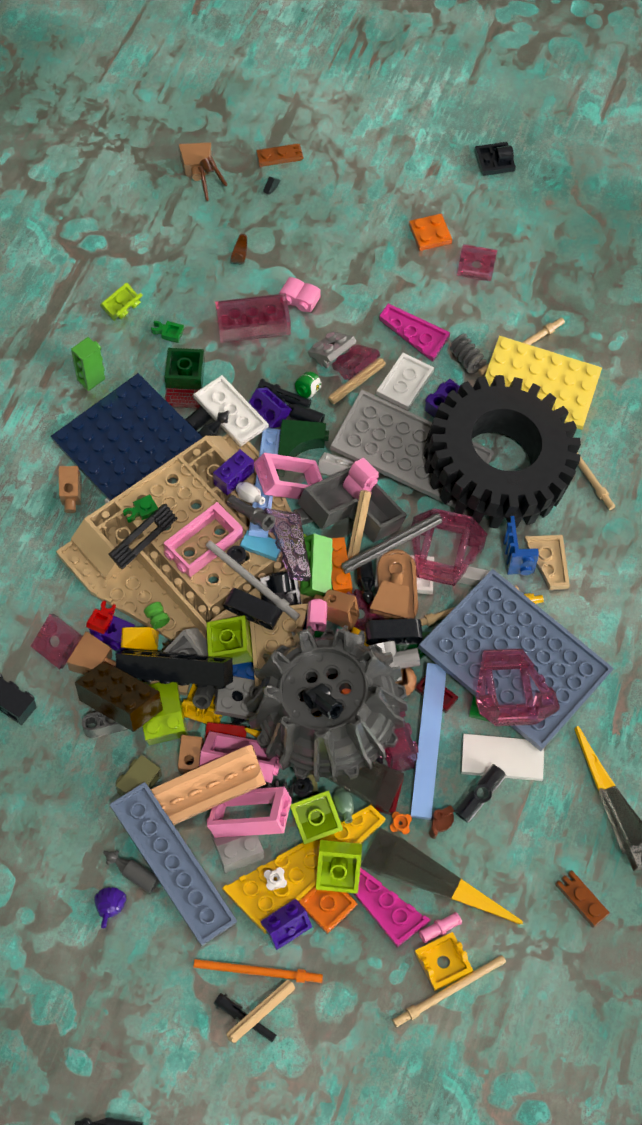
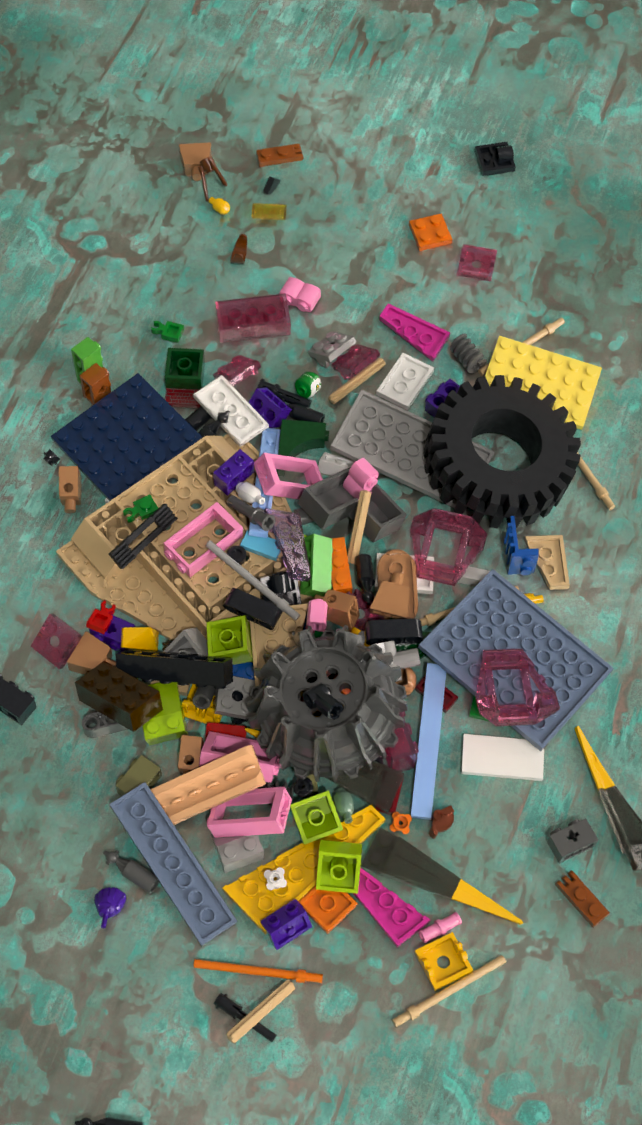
(51, 458): none -> black plate
(95, 383): none -> dark orange brick
(120, 301): lime bracket -> none
(156, 615): bright green wheel -> none
(220, 205): none -> yellow cylinder
(234, 375): none -> clear pink piece
(269, 211): none -> clear yellow tile
(391, 543): dark grey axle -> none
(472, 803): black piece -> none
(565, 849): none -> dark grey brick

